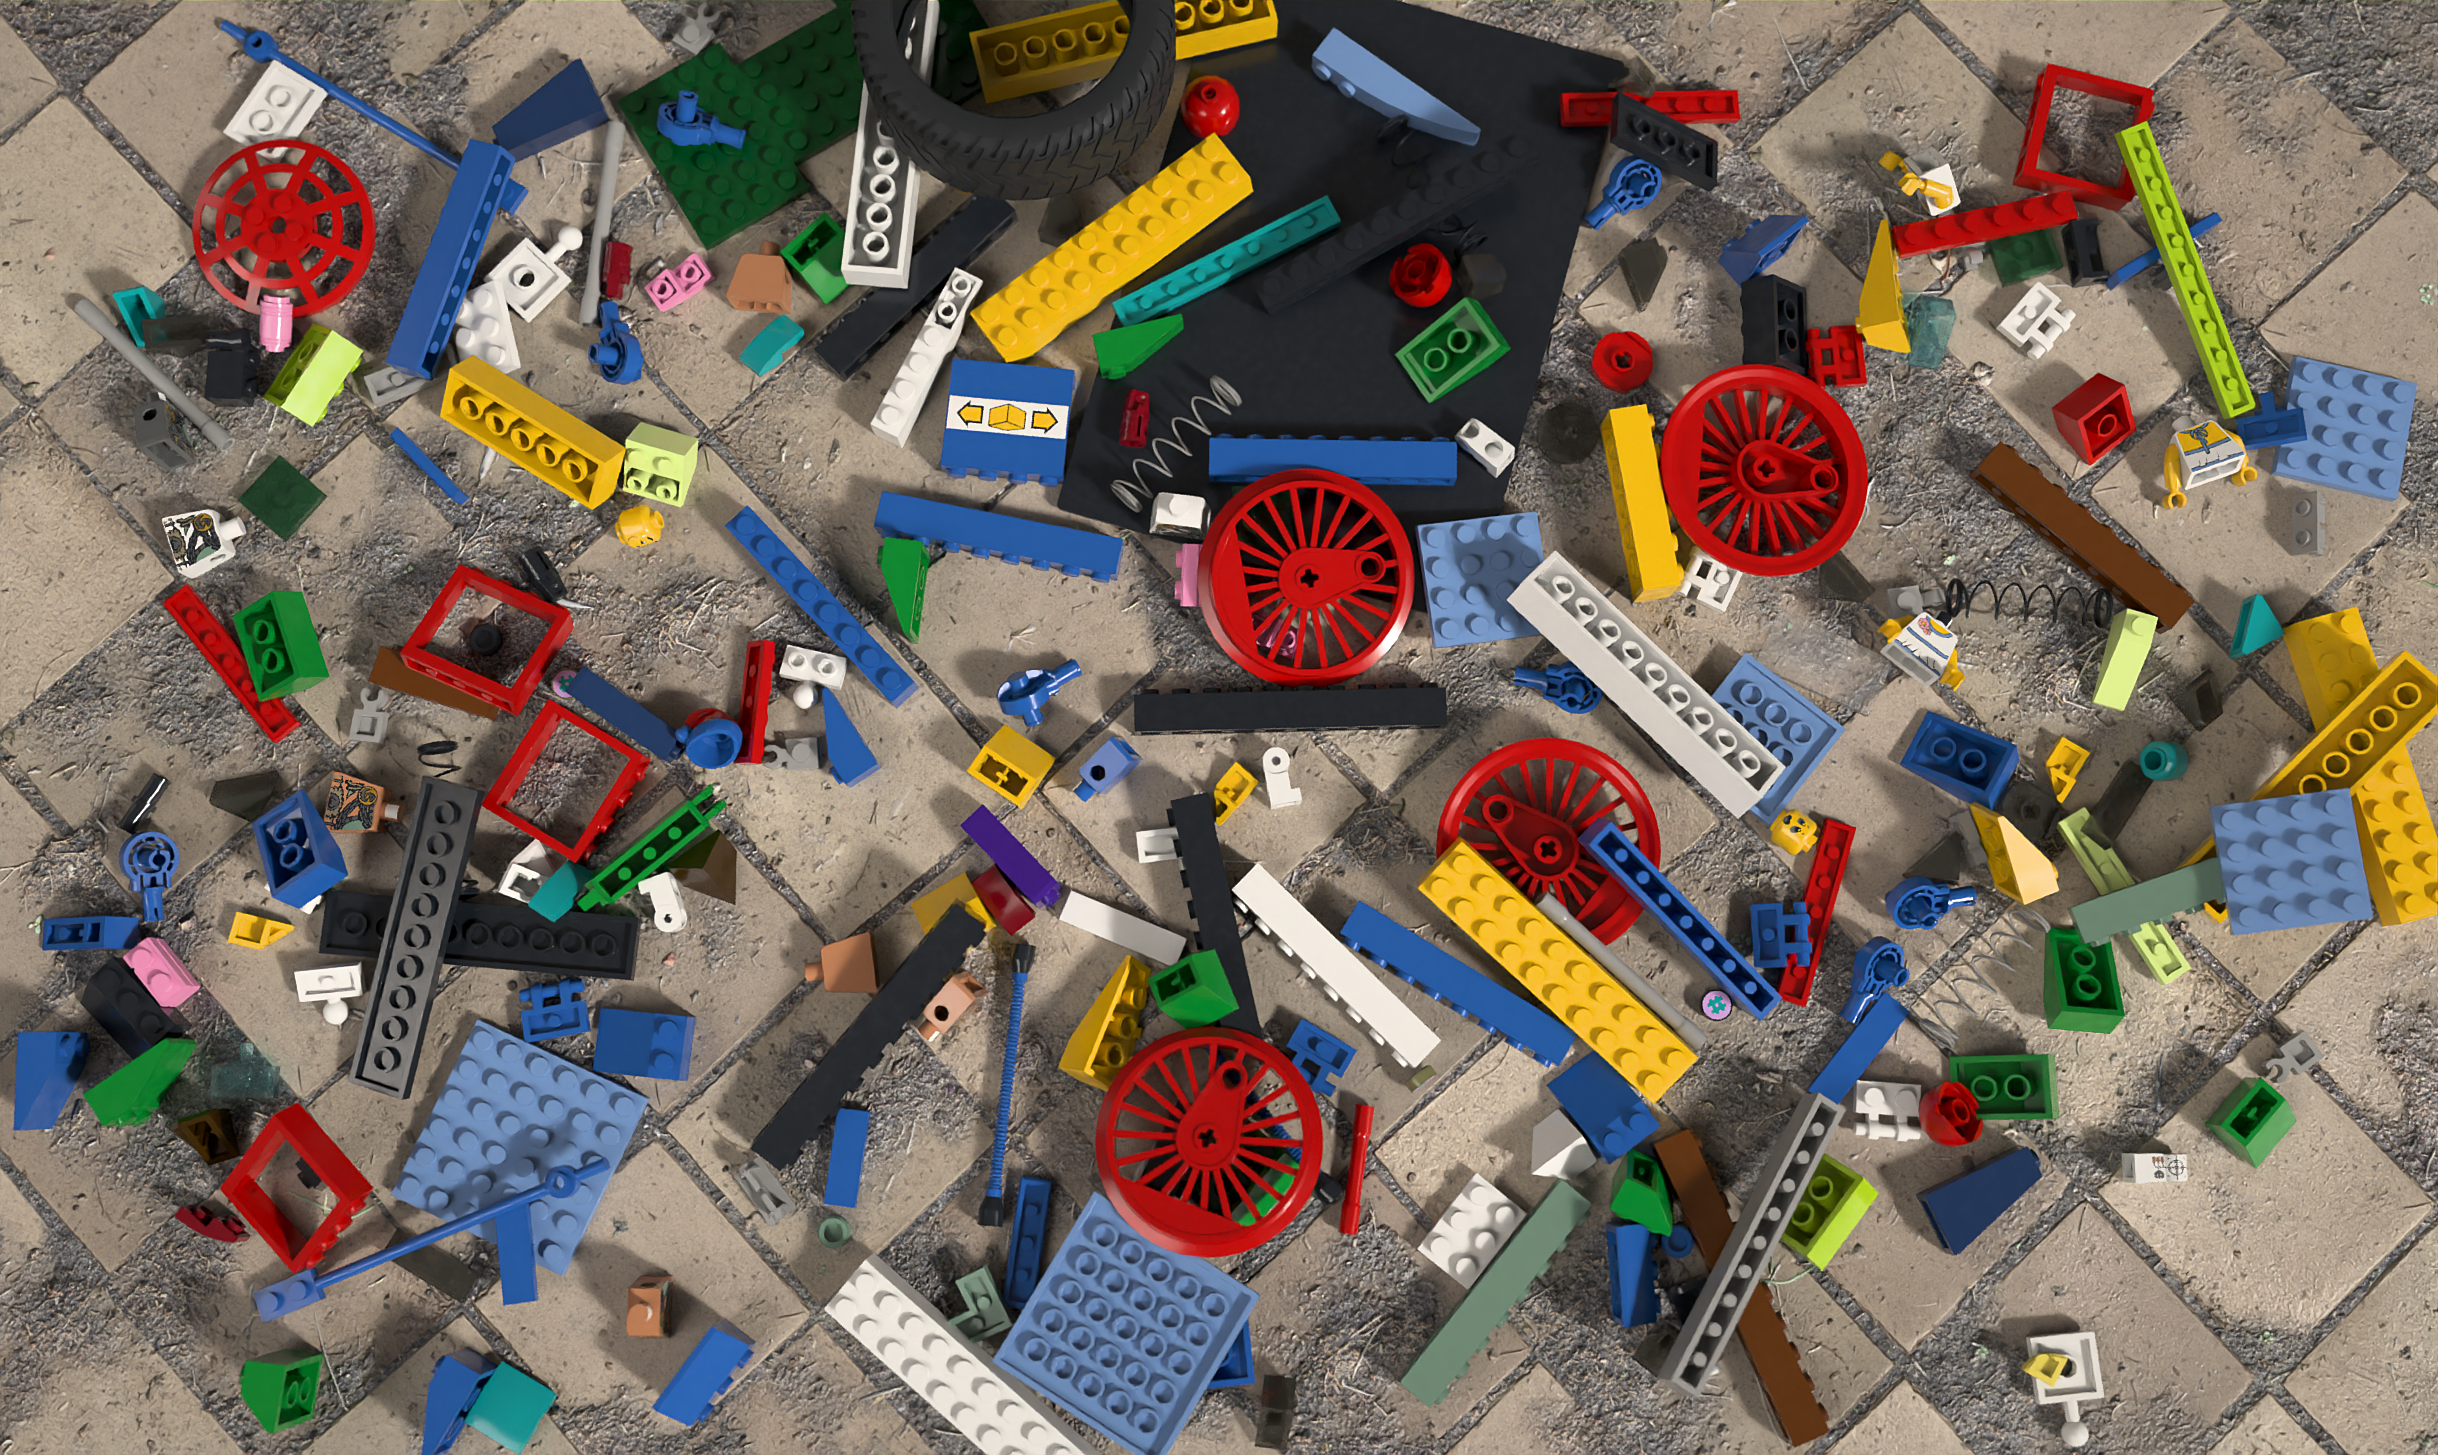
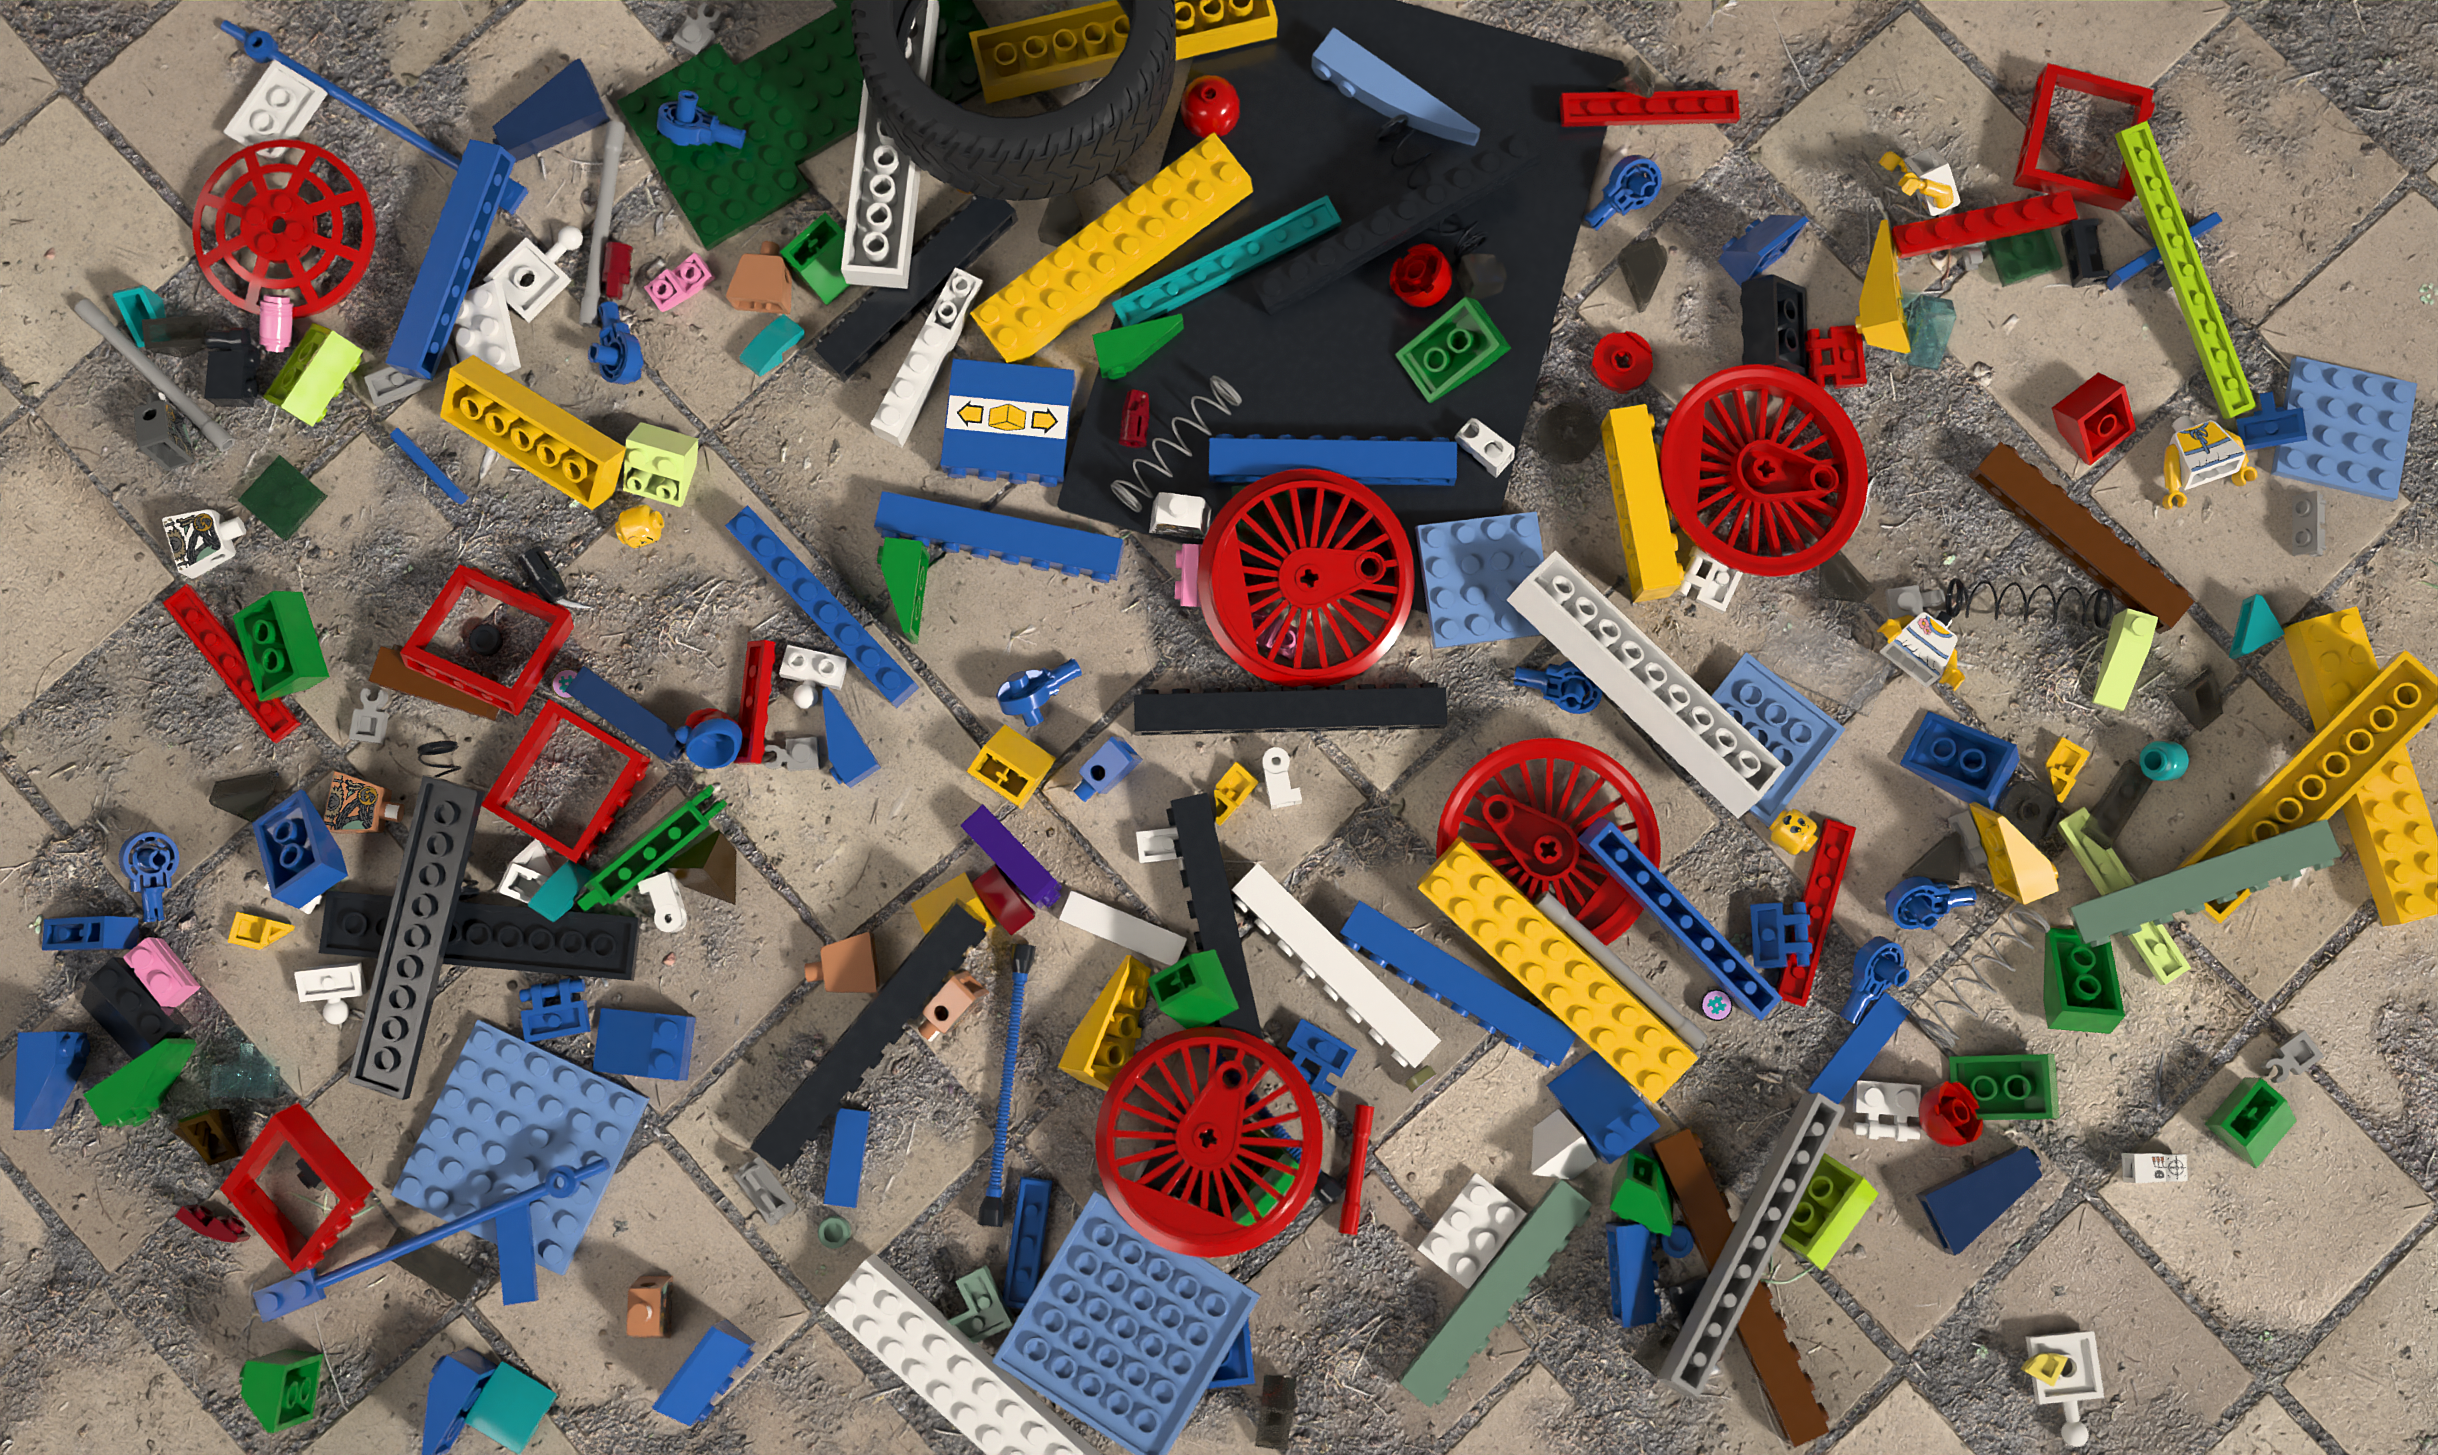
(144, 804): black pin -> none
(1664, 142): black plate -> none
(2029, 314): white plate -> none
(2290, 862): medium blue plate -> none

